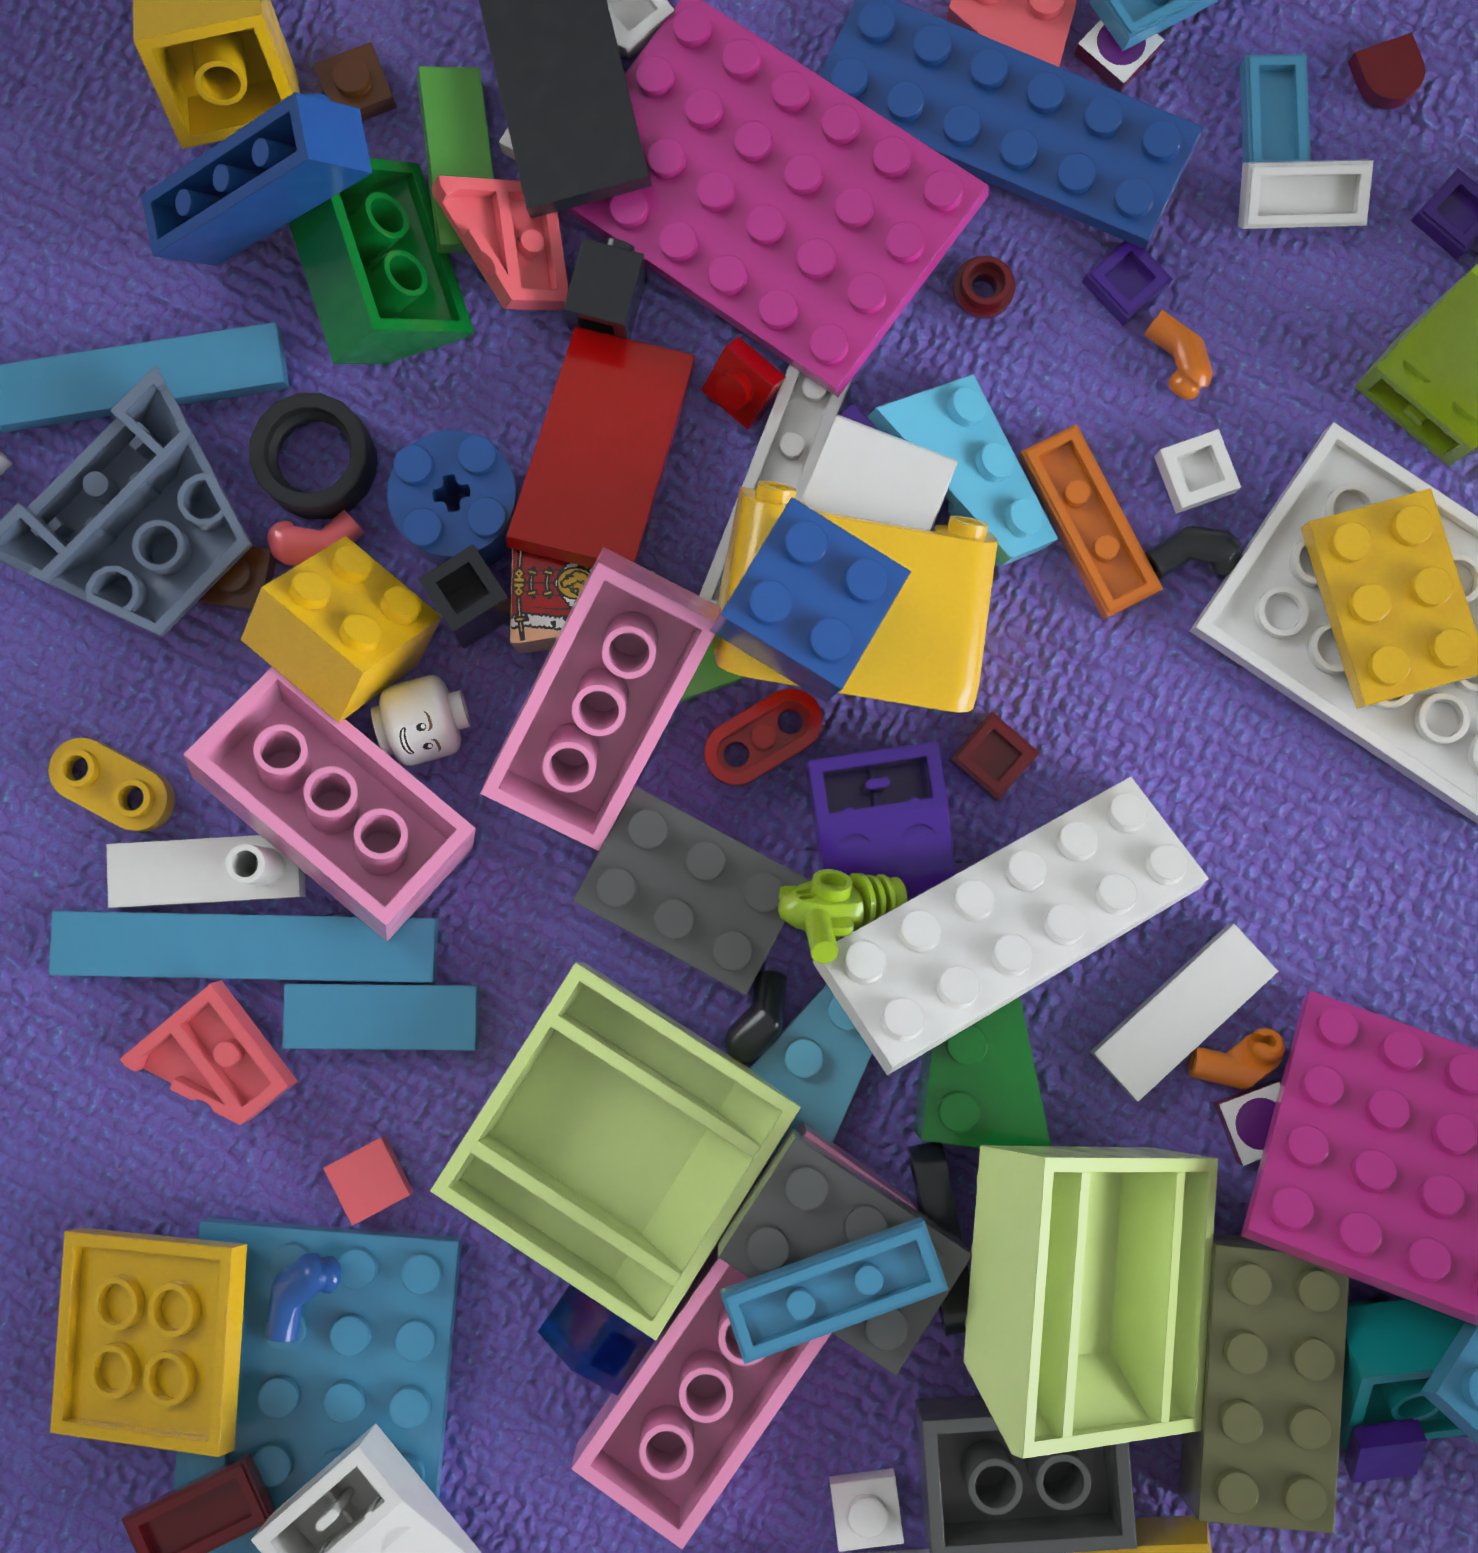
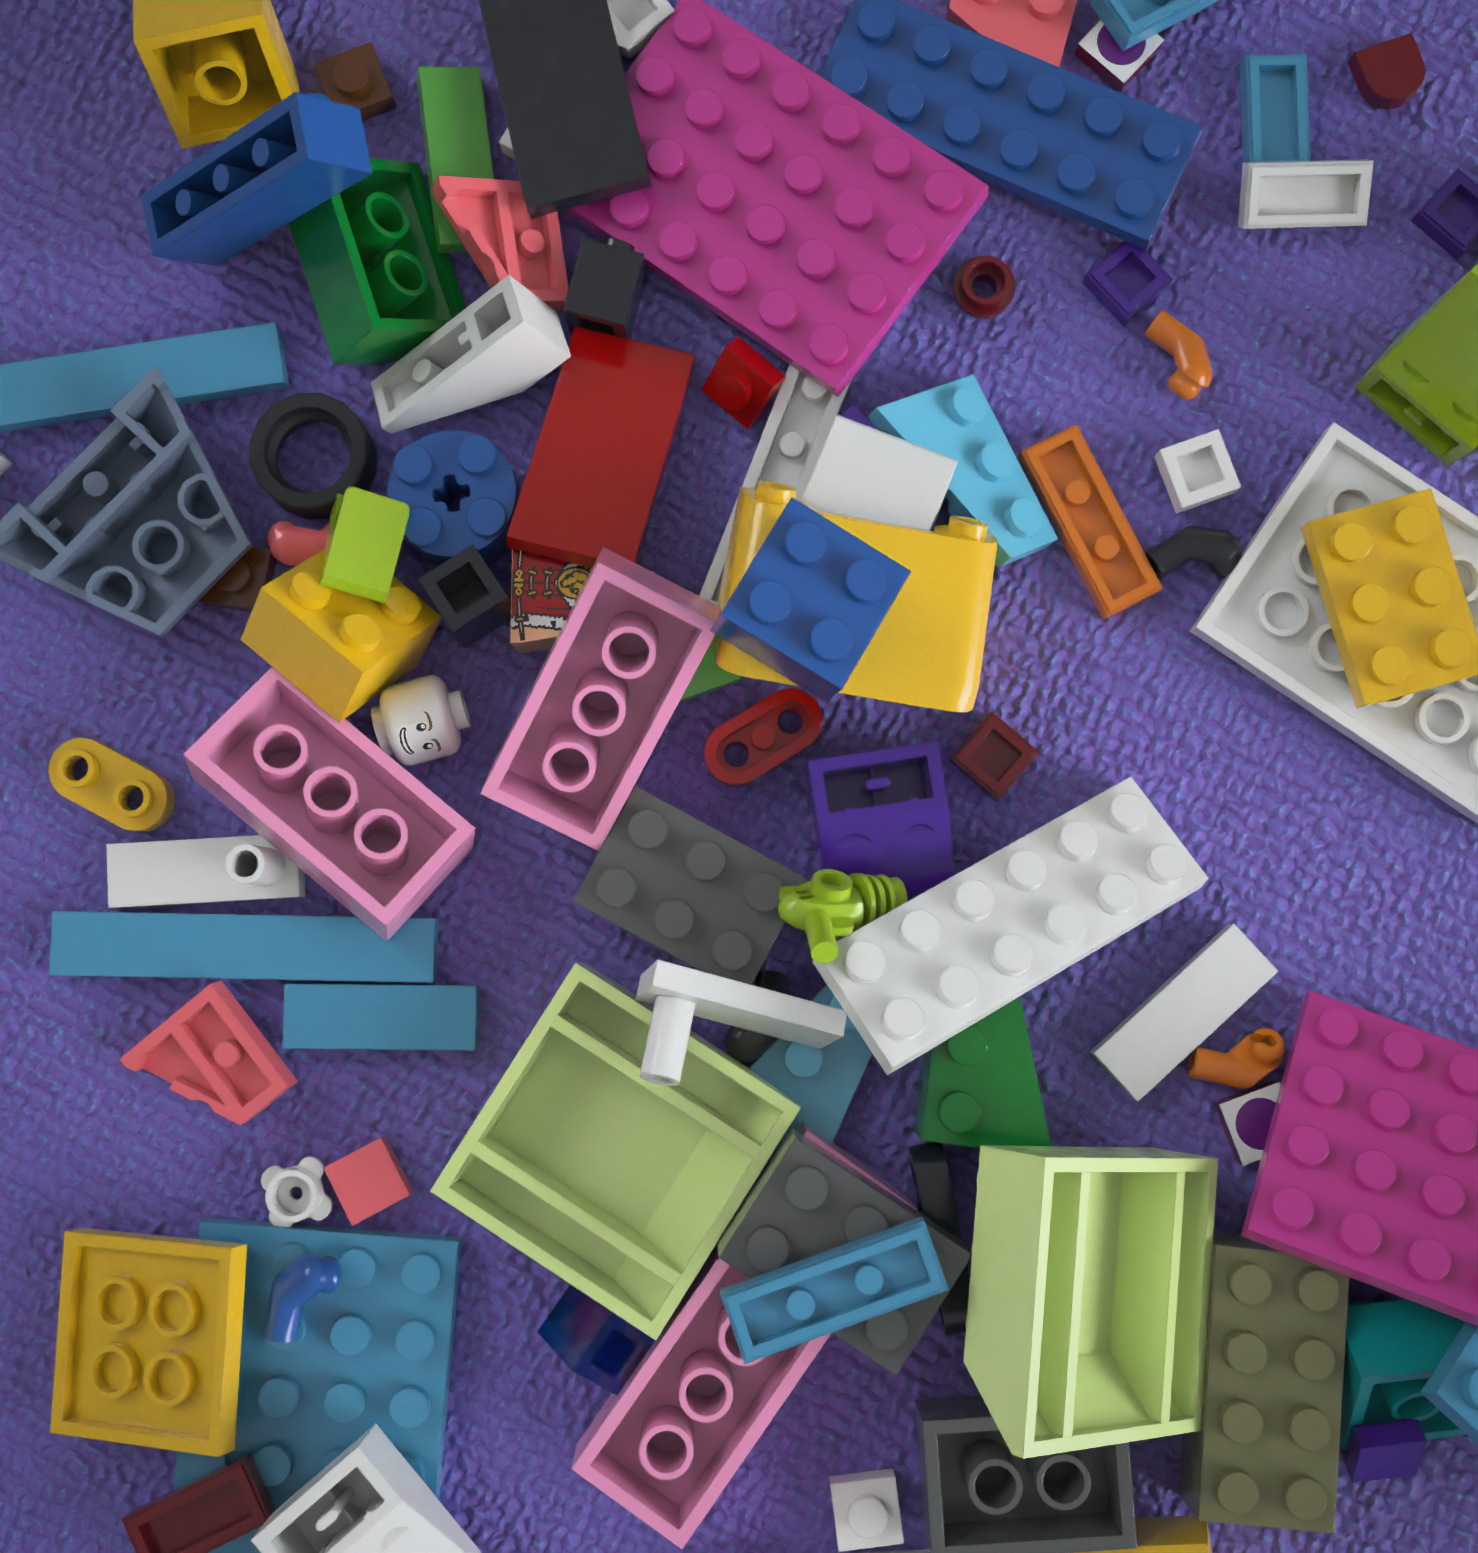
(285, 1208): none -> white plate
(363, 543): none -> lime slope
(476, 358): none -> white slope
(686, 992): none -> white piece

